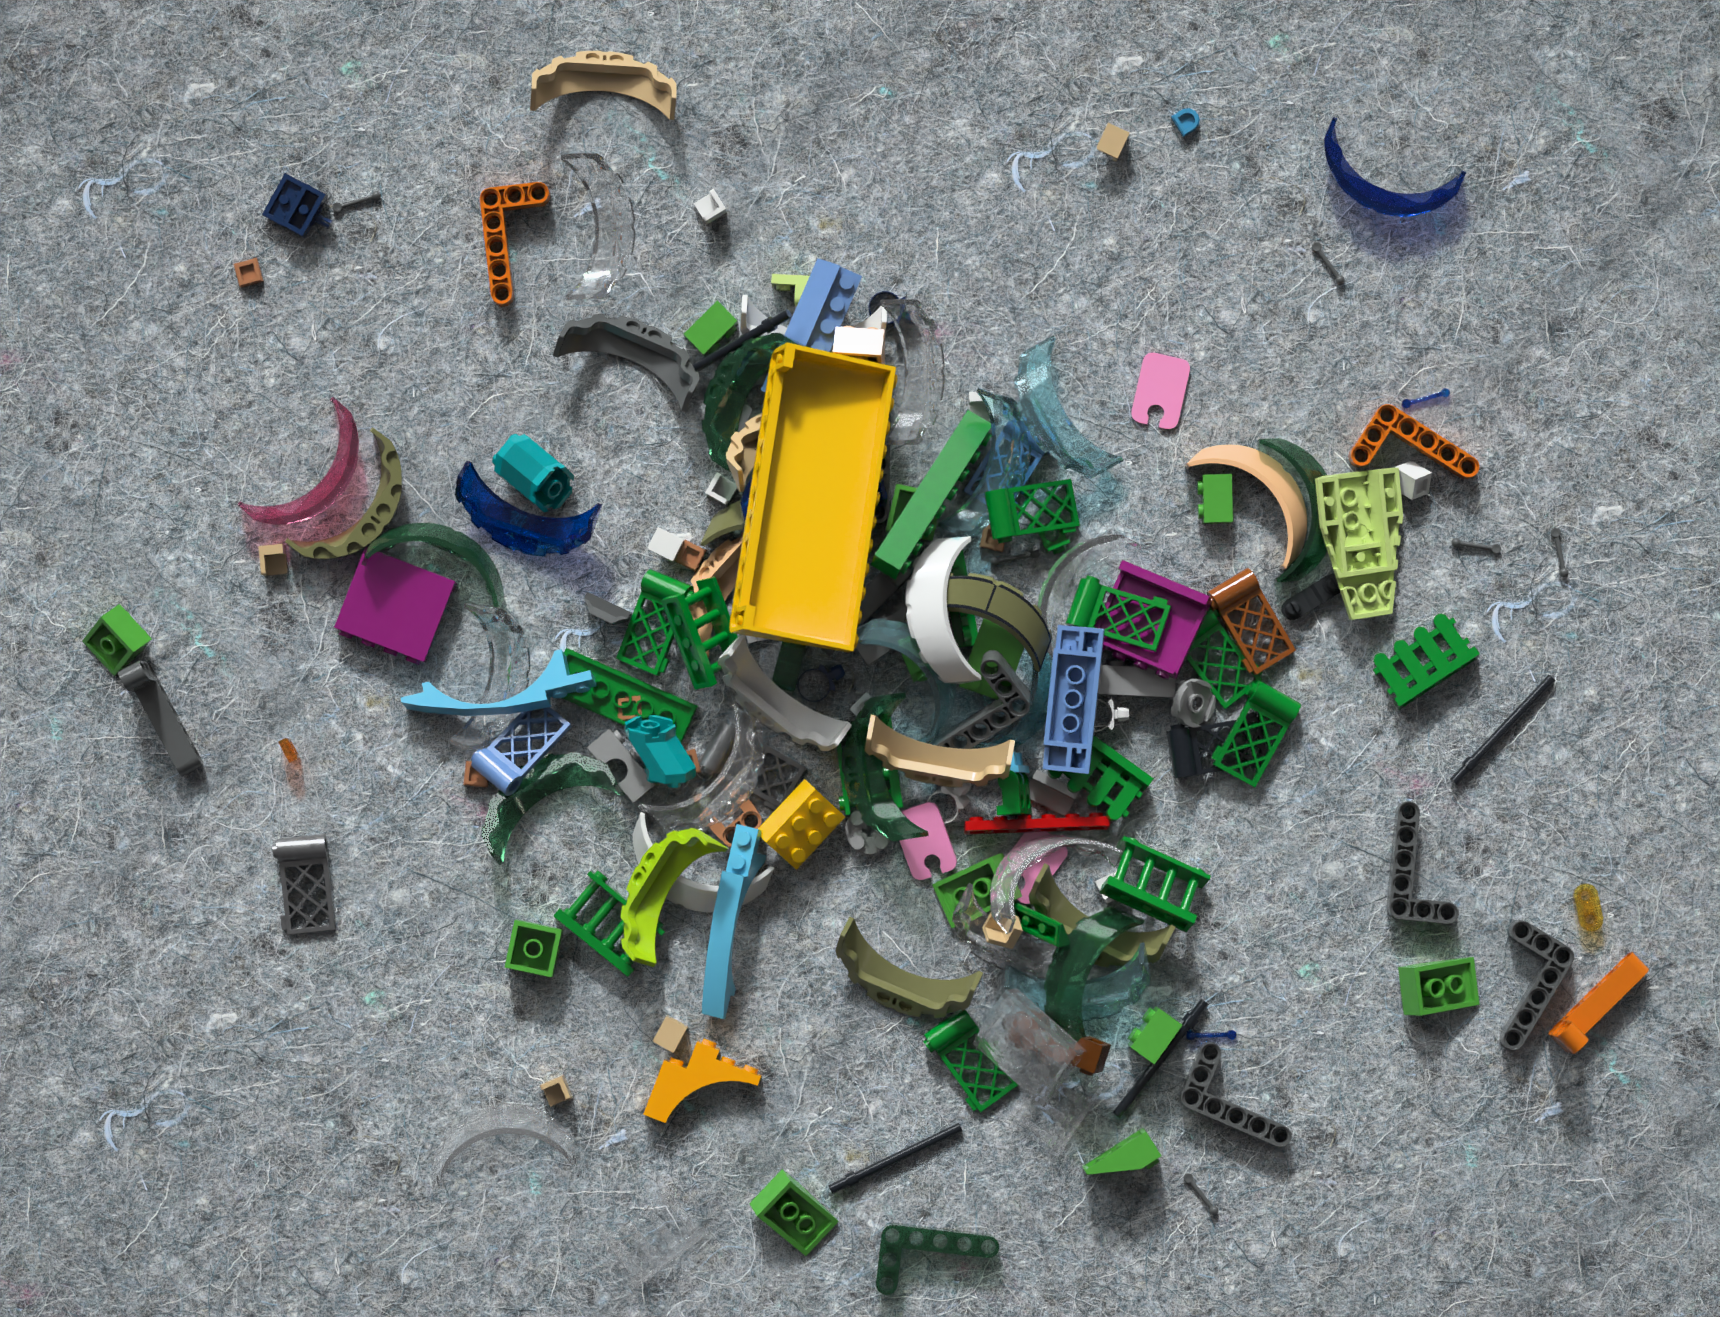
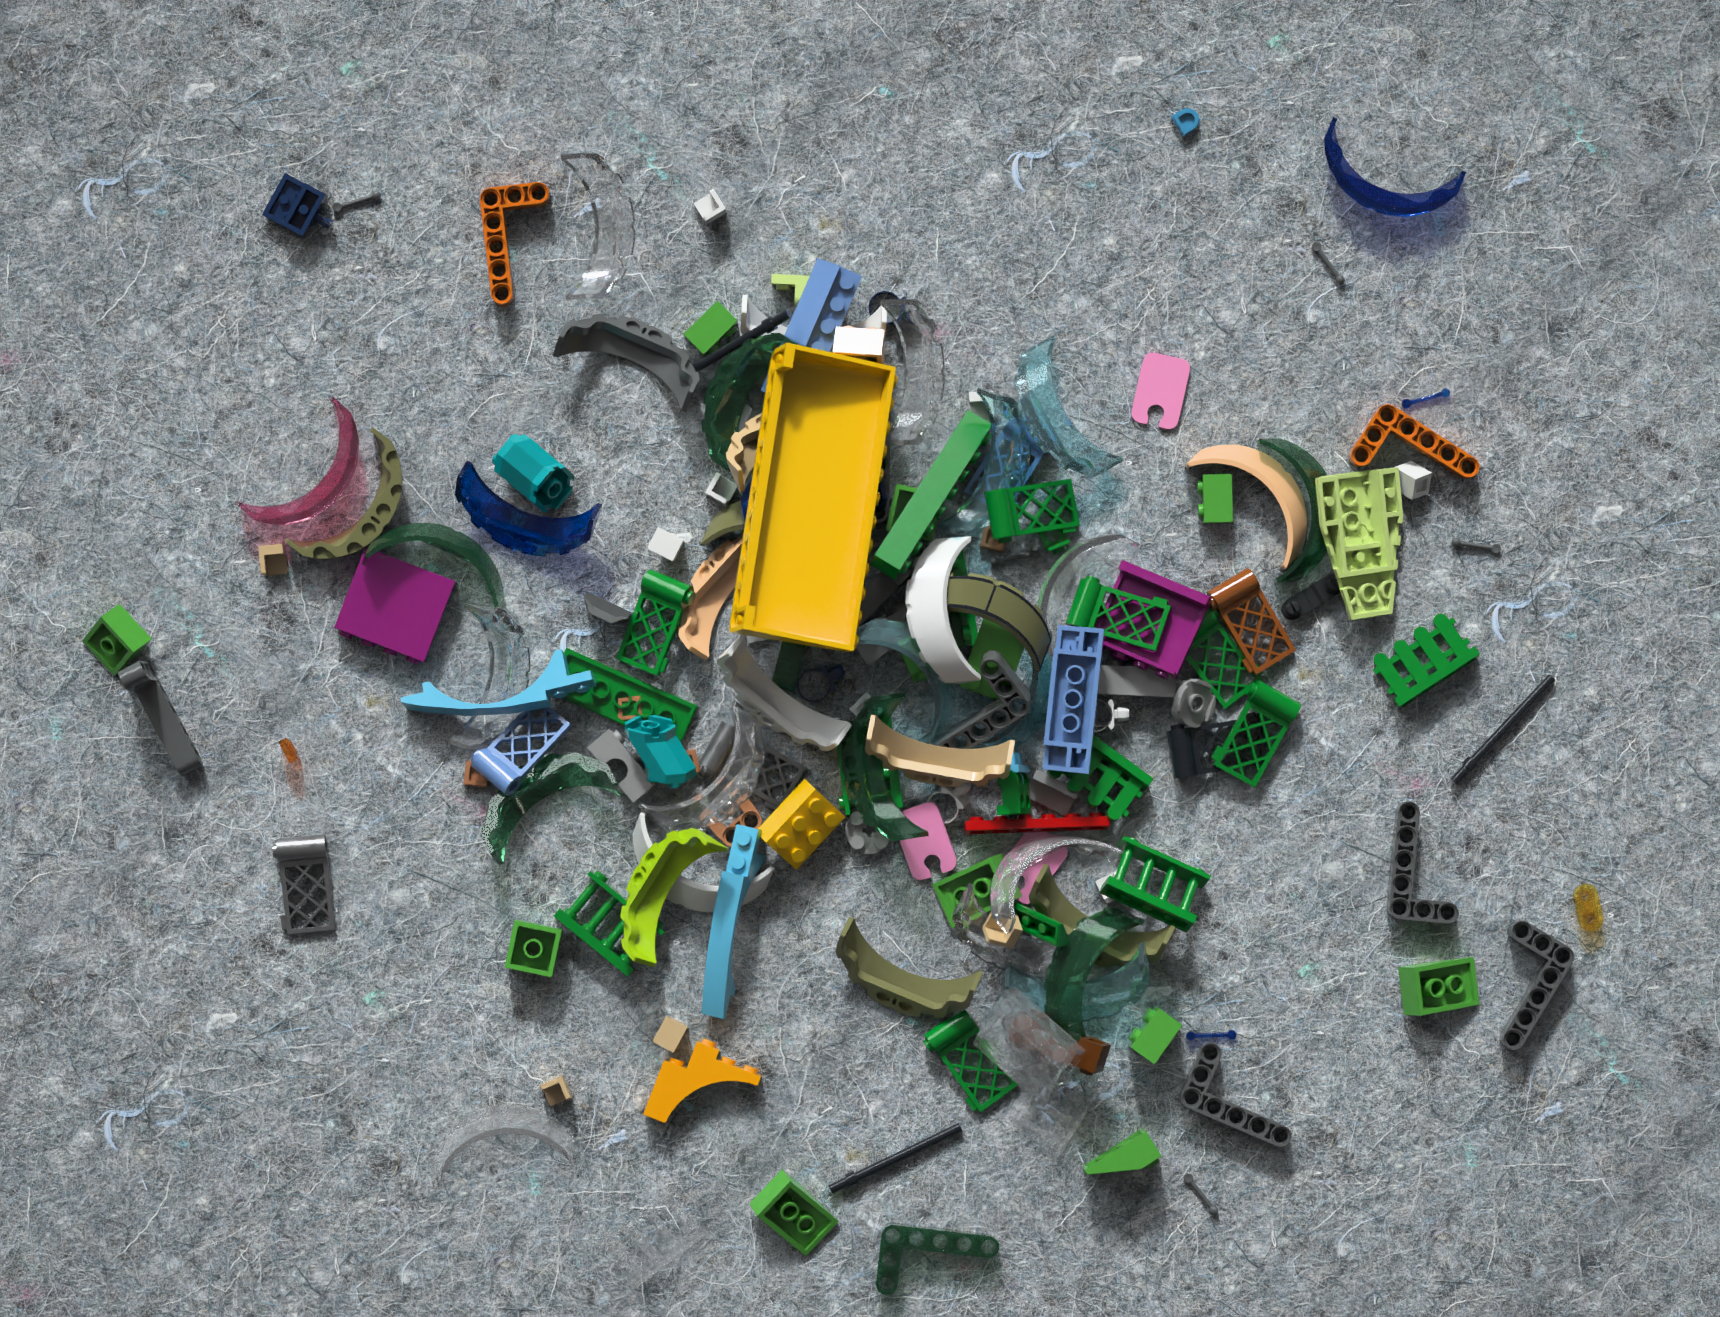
(248, 272): nougat tile -> none
(604, 72): tan windscreen -> none
(686, 632): green fence -> none
(690, 555): nougat tile -> none
(1112, 141): tan panel -> none
(1189, 1021): black bar -> none
(1555, 533): dark grey hinge -> none
(1571, 1029): orange beam -> none

